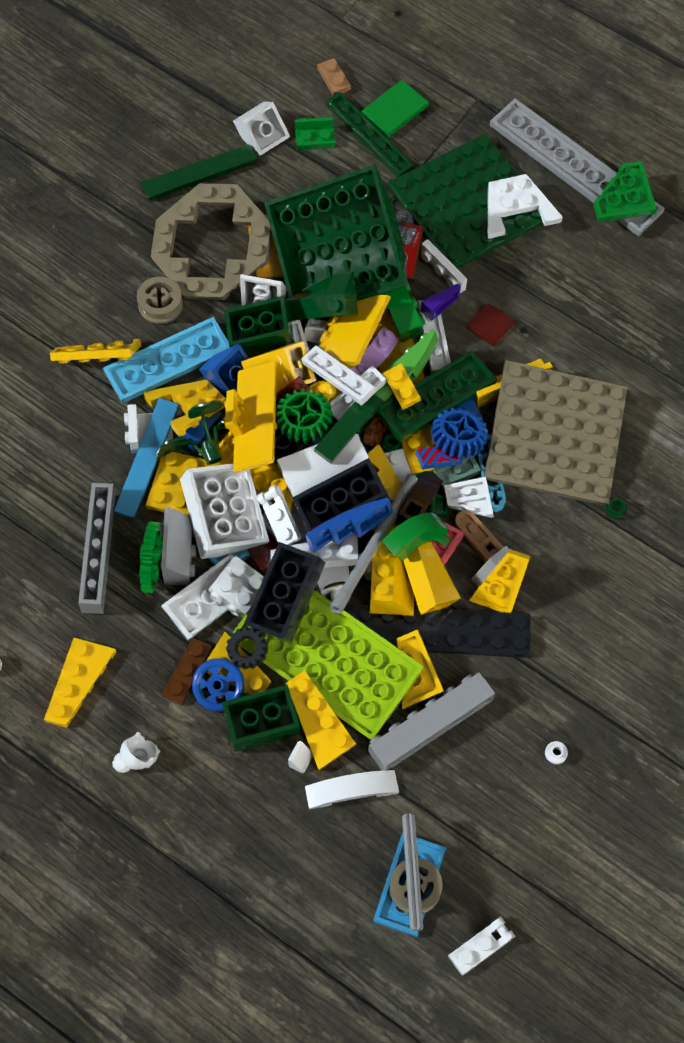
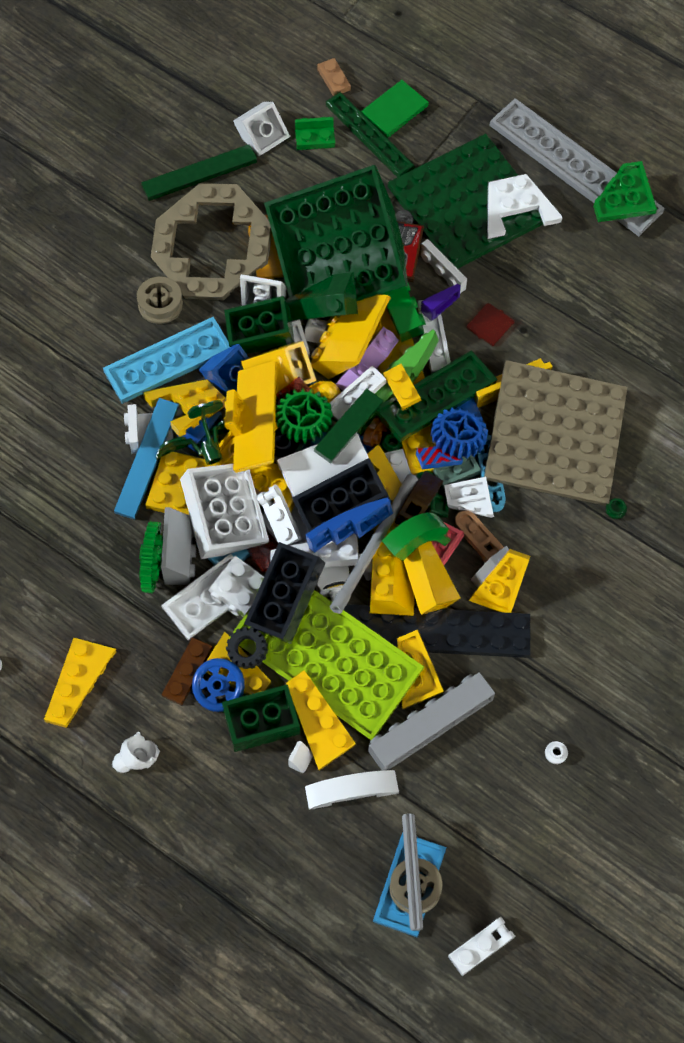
(95, 351): yellow wing -> none
(97, 548): light grey brick -> none
(338, 375): white plate -> none

